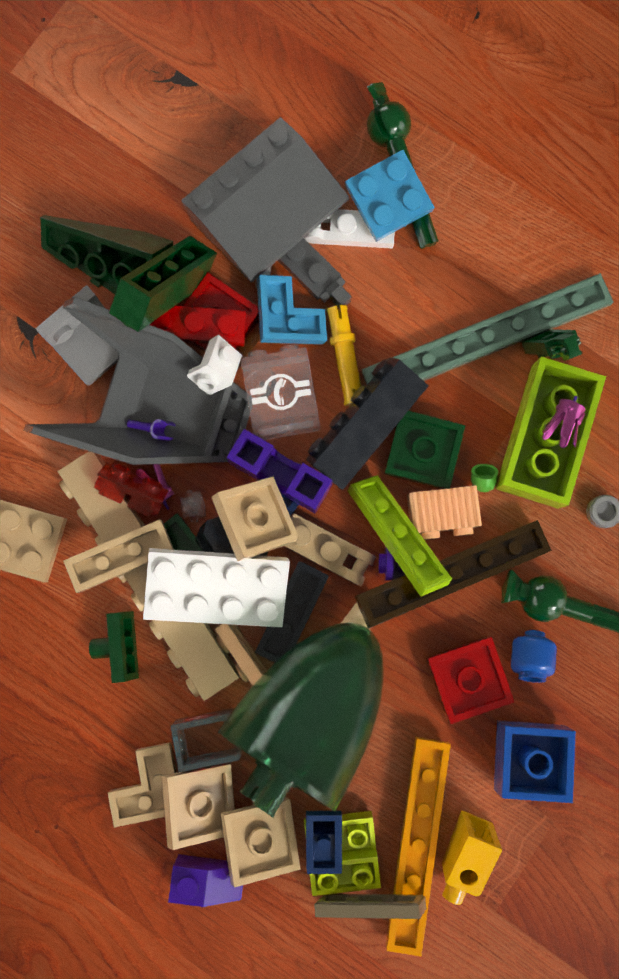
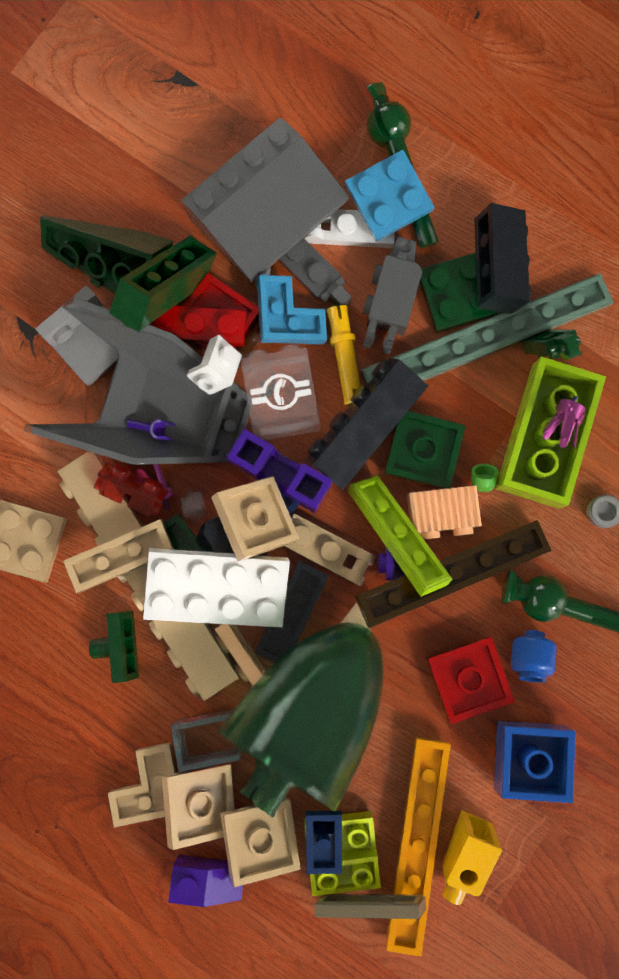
(394, 295): none -> dark grey hinge
(452, 293): none -> dark green plate
(502, 259): none -> black brick

